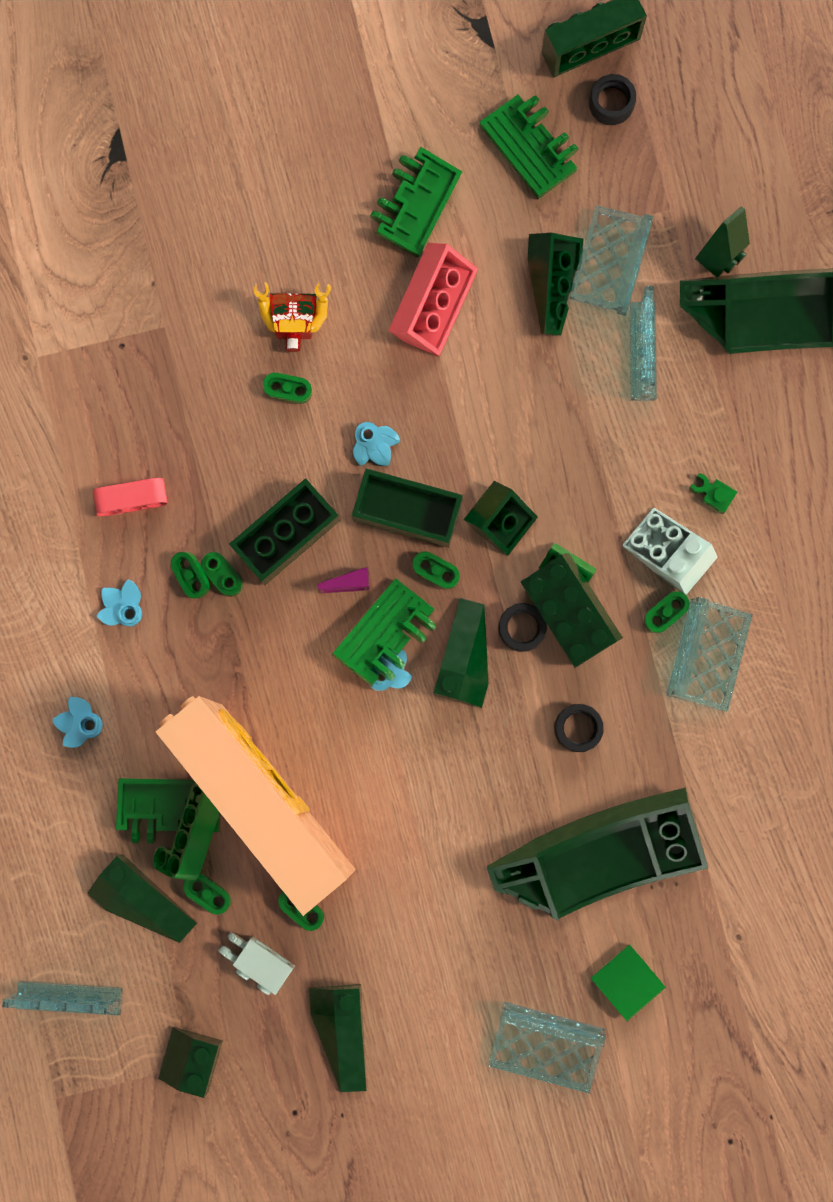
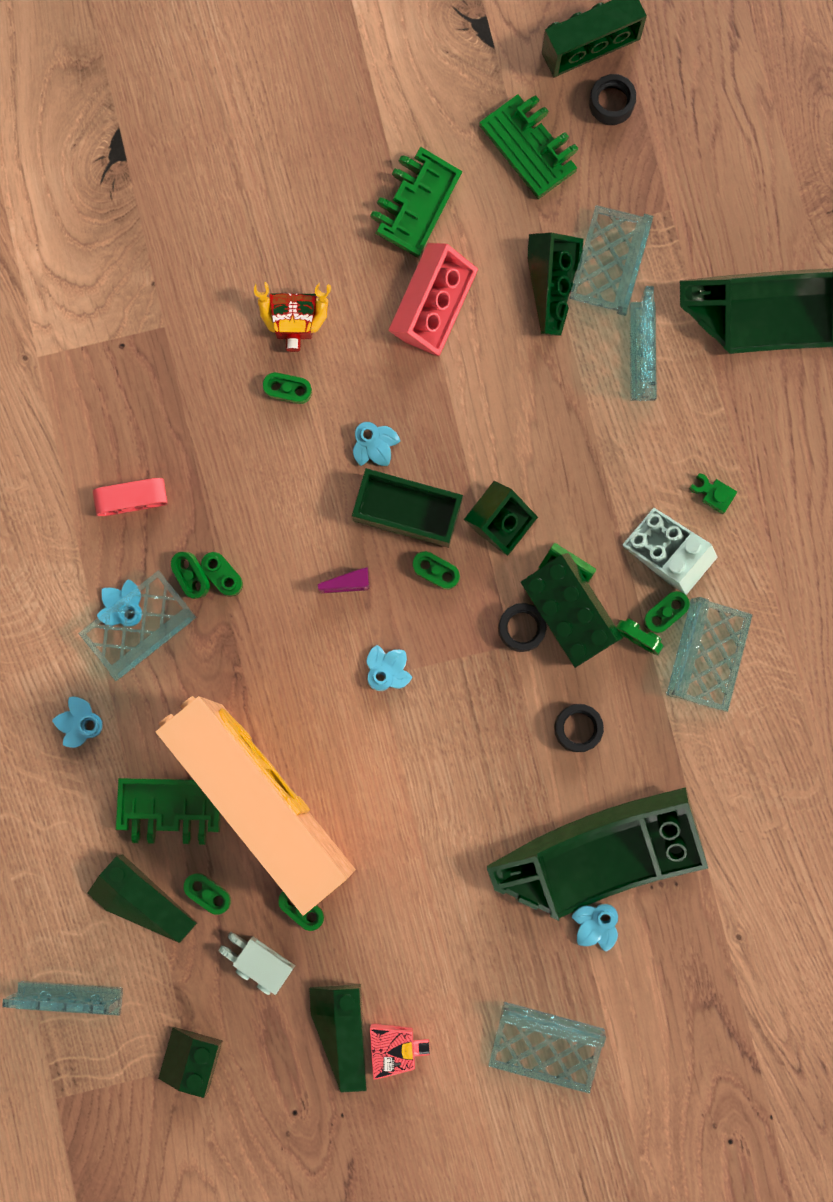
(152, 642): none -> clear light blue fence
(191, 840): green beam -> none
(285, 531): dark green brick -> none
(382, 633): green hinge -> none
(394, 1050): none -> torso
(465, 663): dark green wedge -> none
(594, 929): none -> medium azure plate
(628, 983): green slope -> none
(631, 631): none -> green plate
(726, 245): dark green slope -> none

